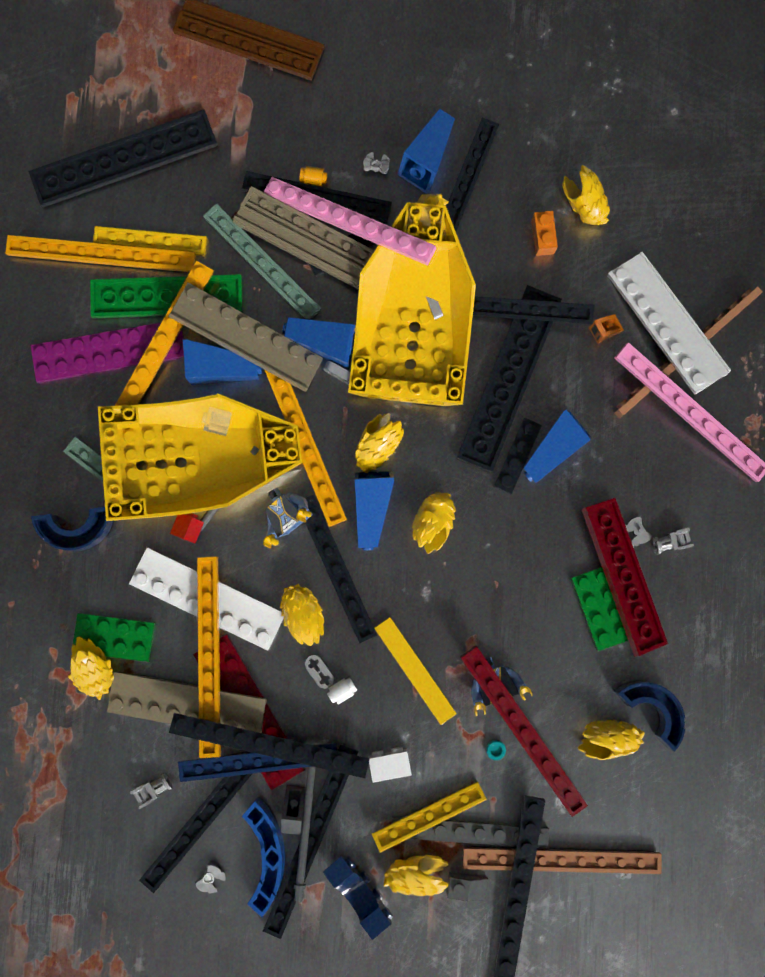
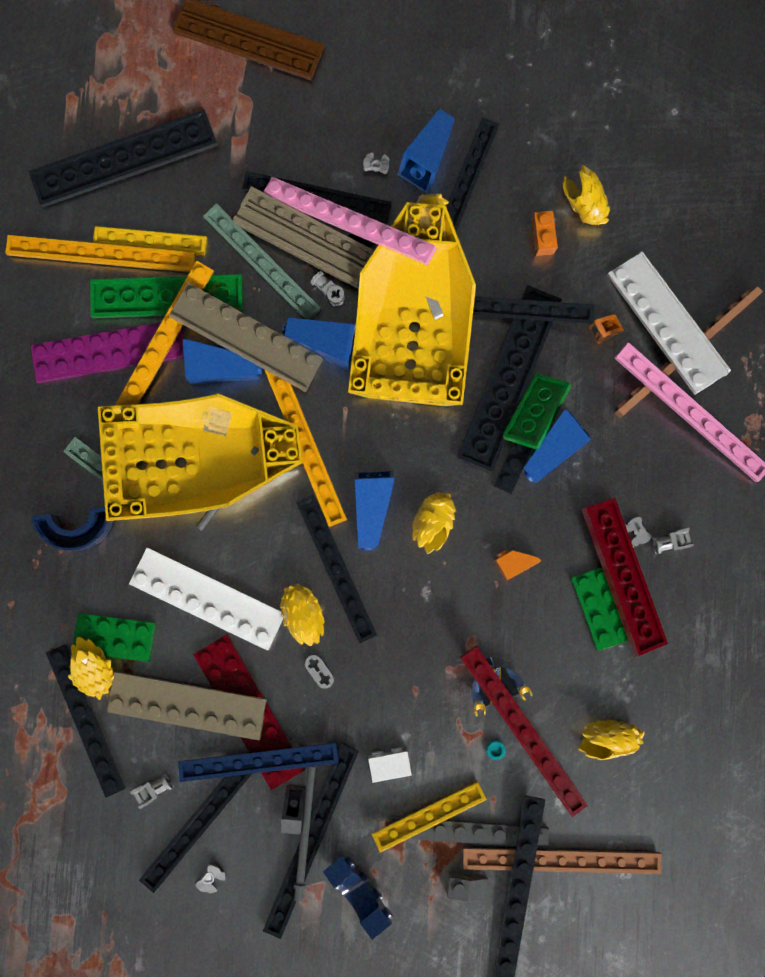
(86, 724): none -> black plate
(187, 527): red brick -> none
(208, 648): light orange plate -> none
(269, 745): black plate -> none
(272, 853): blue brick -> none
(284, 515): torso -> none
(313, 176): light orange brick -> none
(329, 289): none -> light grey connector
(337, 371): light grey beam -> none
(341, 690): white brick -> none
(378, 442): yellow head -> none
(413, 876): yellow head -> none
(415, 671): yellow tile -> none
(514, 563): none -> orange slope
(537, 411): none -> green plate
(670, 710): dark blue brick -> none

